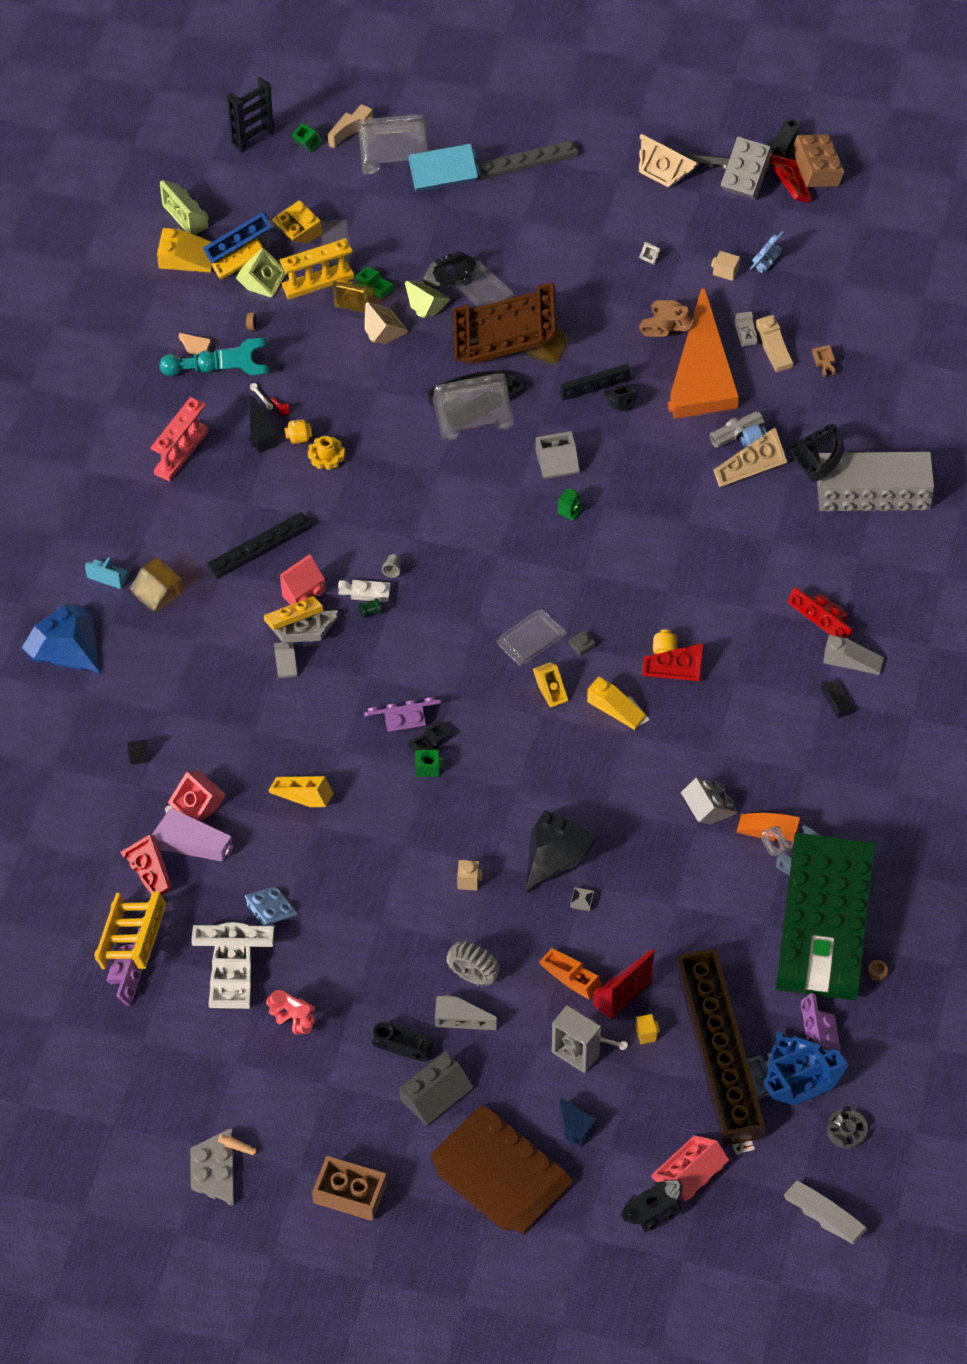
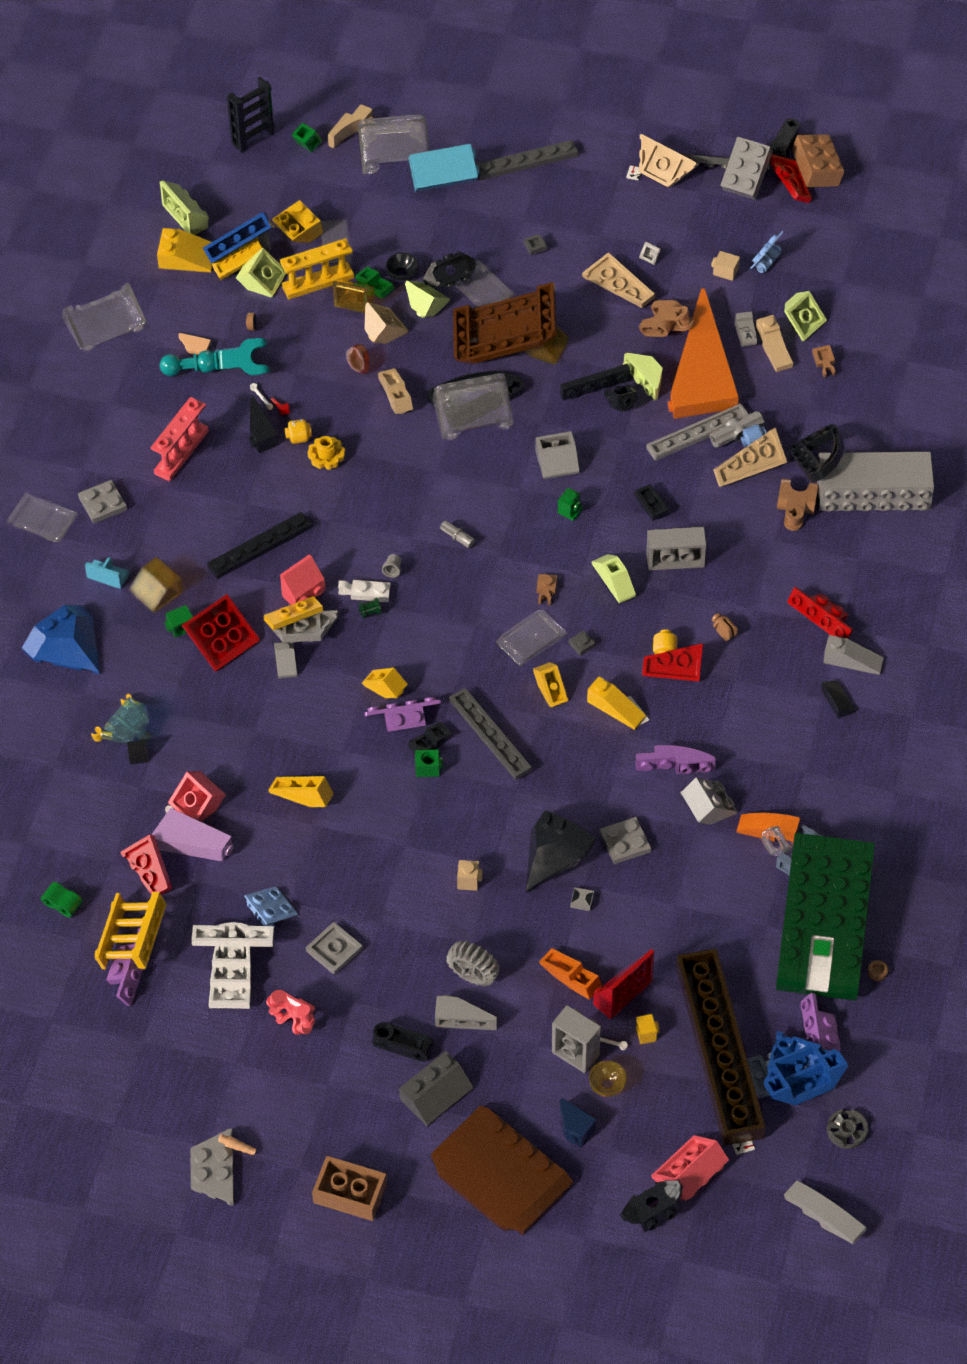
(42, 518): none -> clear piece
(61, 899): none -> green axle
(102, 501): none -> light grey plate
(104, 318): none -> clear windscreen
(126, 723): none -> clear light blue torso
(176, 619): none -> green brick
(221, 632): none -> red slope
(334, 948): none -> light grey tile
(358, 358): none -> clear red rock
(385, 682): none -> yellow slope
(396, 391): none -> tan slope
(399, 262): none -> black piece
(458, 534): none -> light grey axle
(490, 734): none -> dark grey plate
(535, 244): none -> dark grey plate
(546, 587): none -> medium nougat plate
(607, 1070): none -> clear yellow piece
(615, 577): none -> yellowish green slope
(619, 280): none -> tan wing
(625, 840): none -> light grey plate
(633, 173): none -> white sticker
(645, 372): none -> yellowish green slope
(651, 502): none -> black plate
(676, 548): none -> light grey brick
(683, 759): none -> medium lavender slope
(693, 433): none -> light grey tile
(724, 626): none -> medium nougat arm
(796, 503): none -> medium nougat piece
(804, 314): none -> yellowish green slope

